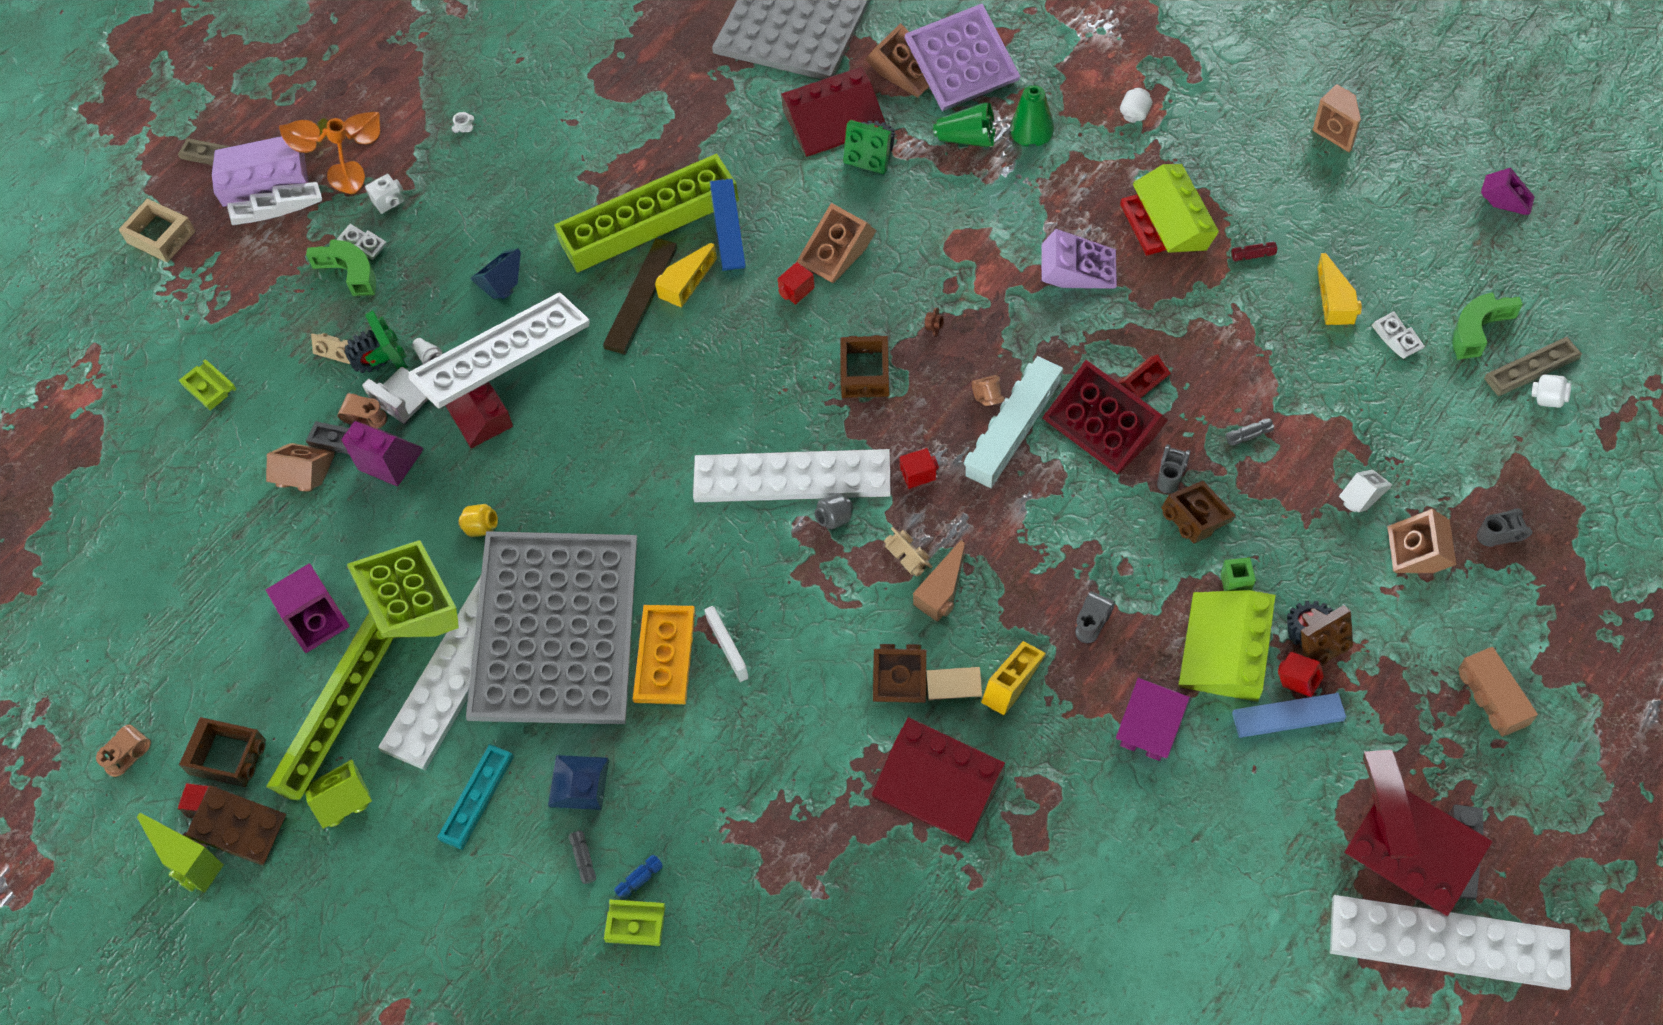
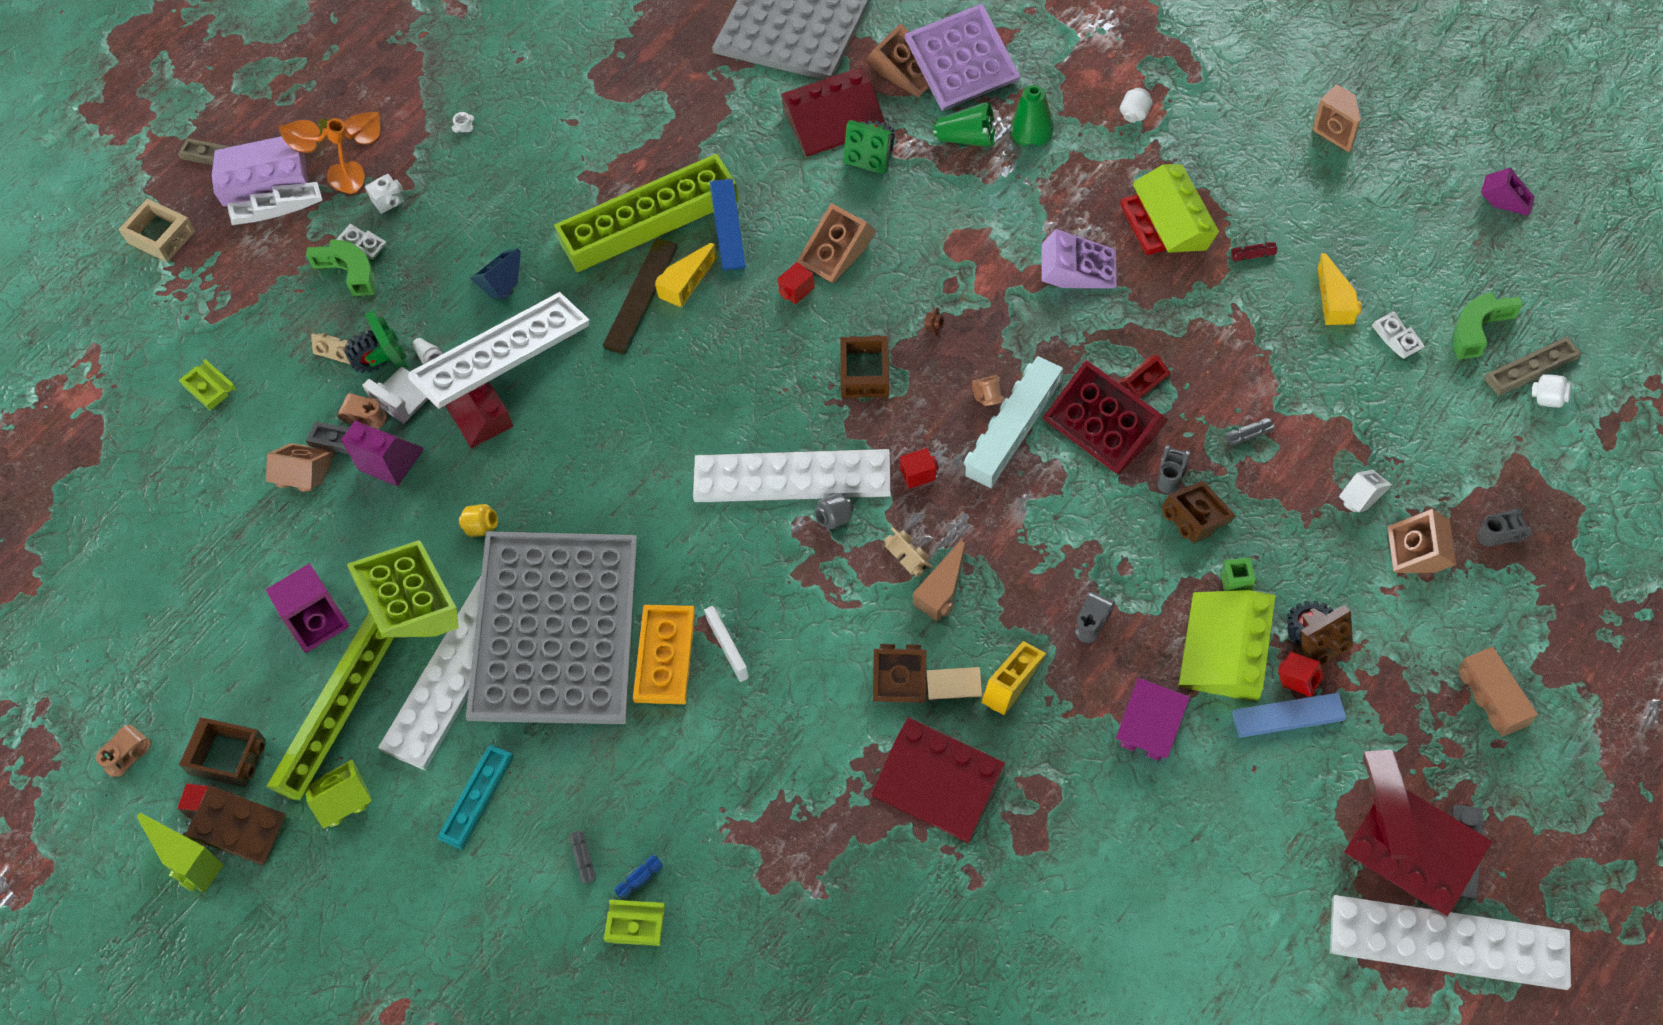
(578, 782): dark blue slope -> none

